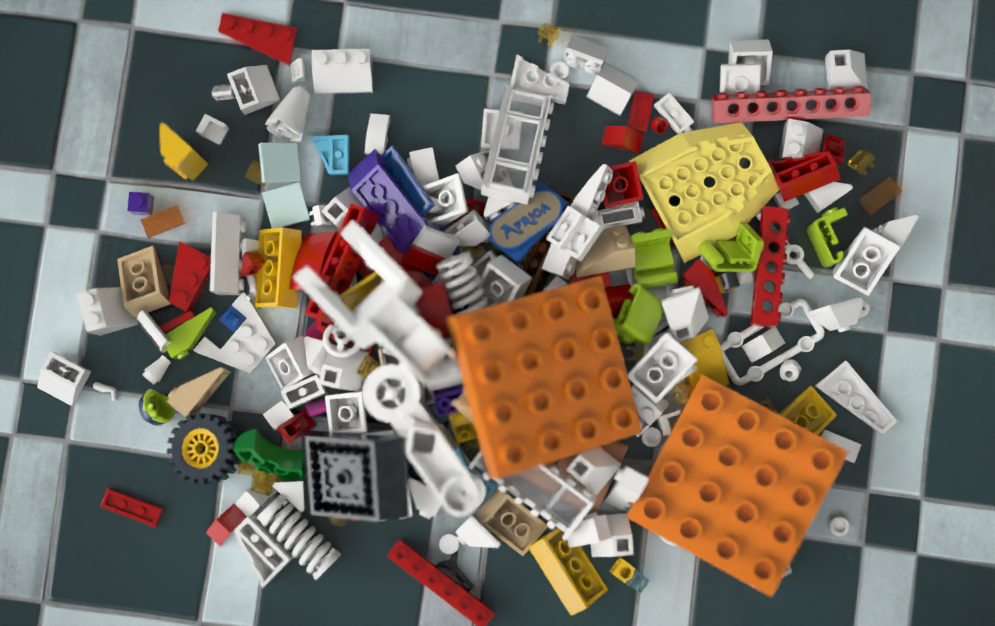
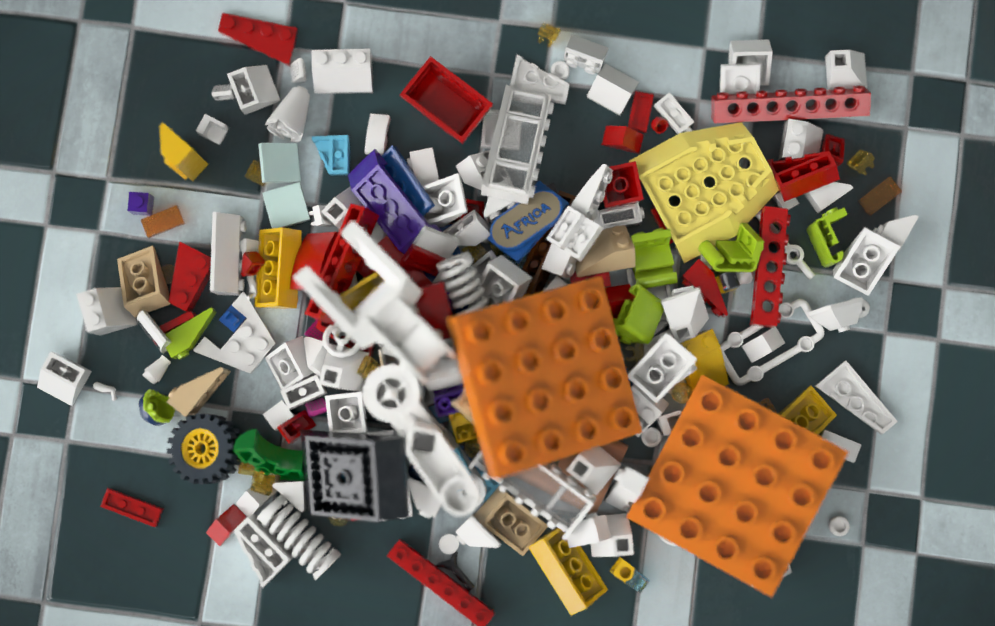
(446, 100): none -> red container
(790, 370): white piece -> none

